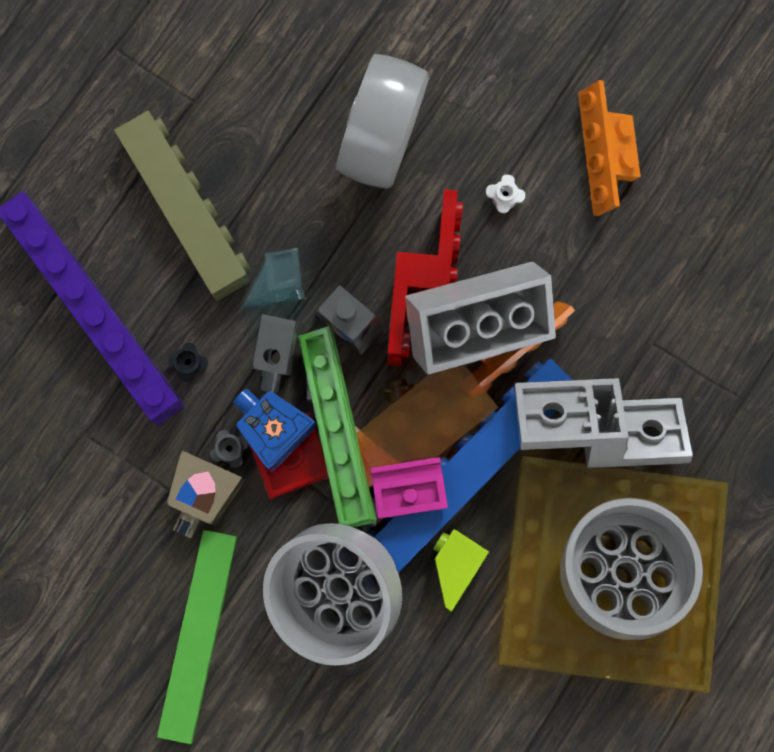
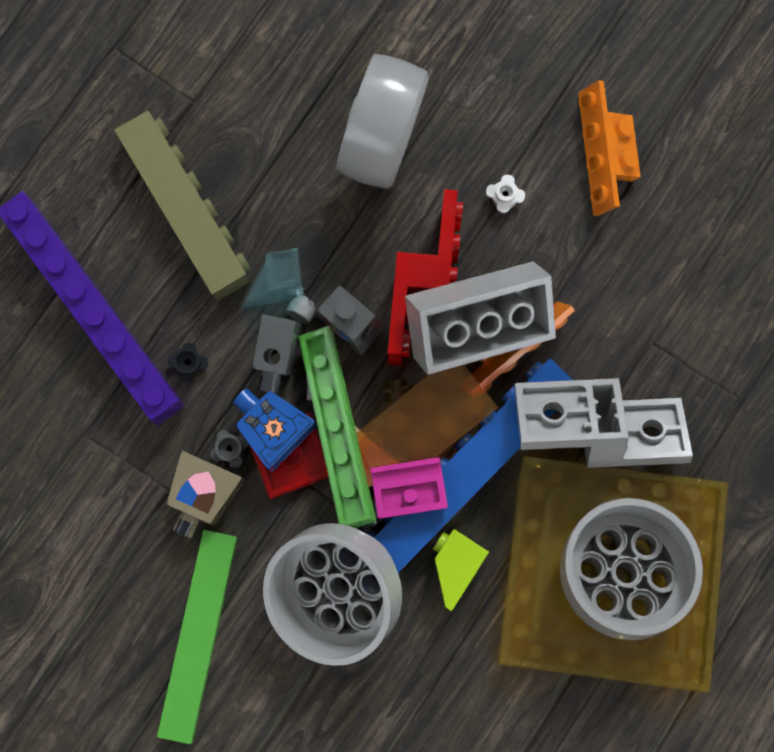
(301, 309): none -> light grey hinge

